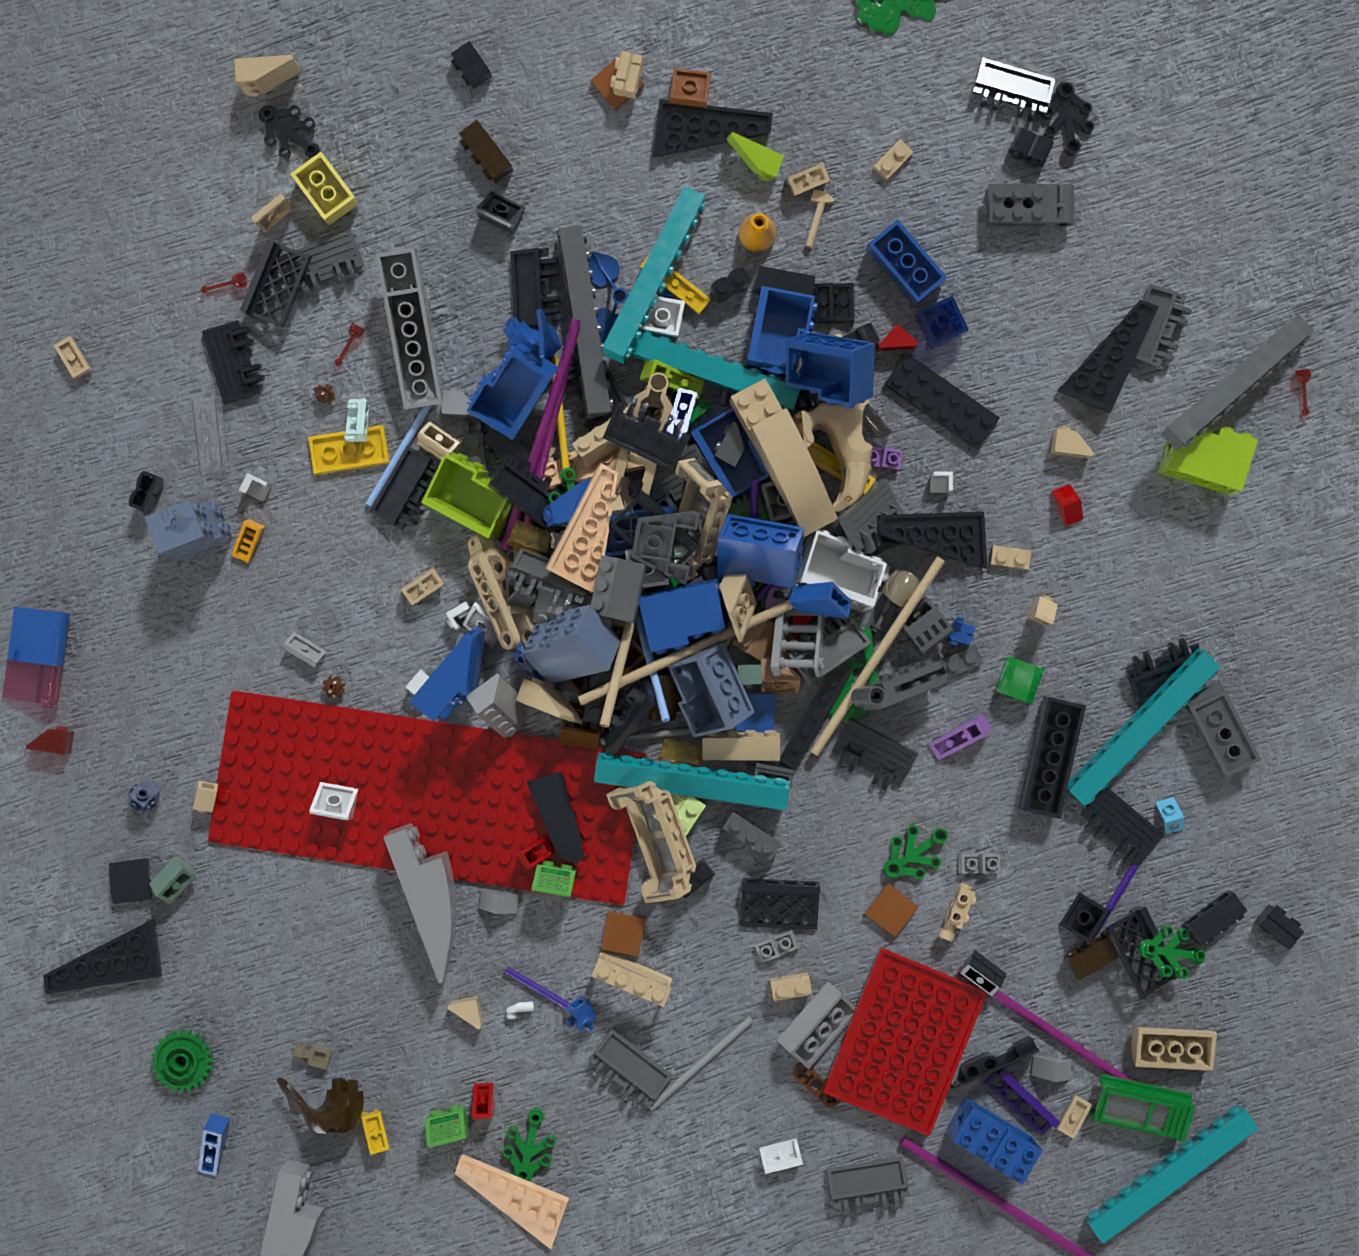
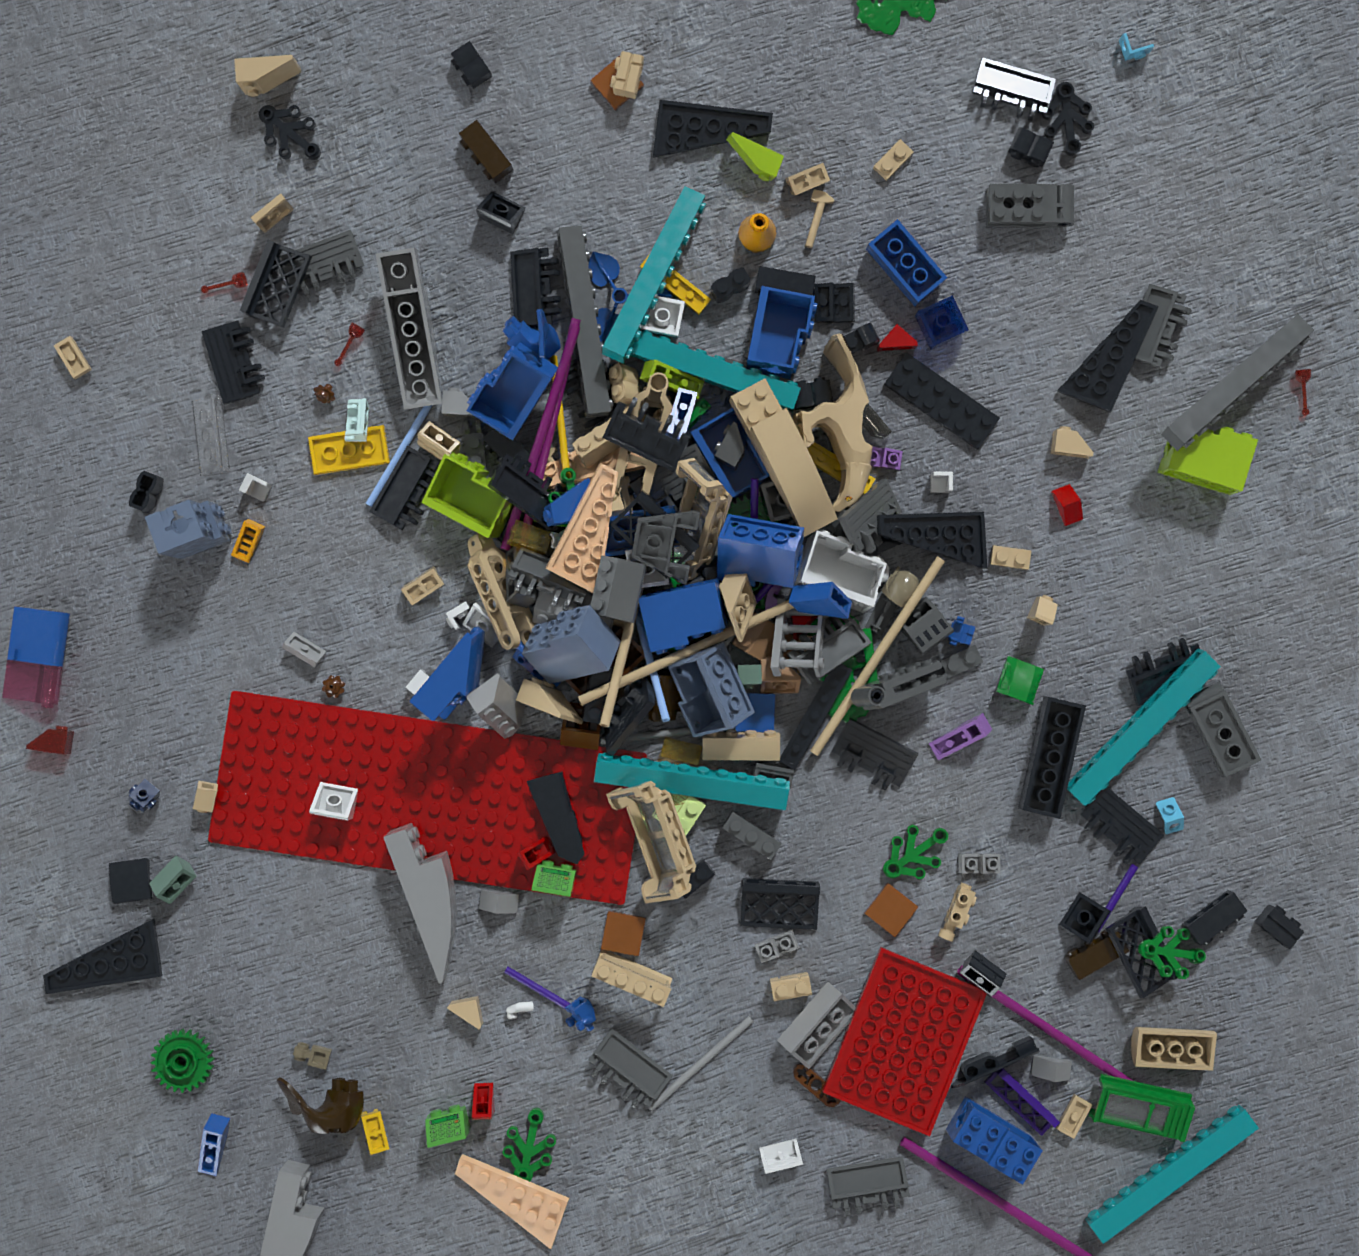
(324, 188): light yellow brick -> none
(624, 383): none -> tan brick
(690, 87): dark orange tile -> none
(831, 367): blue piece -> none
(1128, 53): none -> medium azure bracket

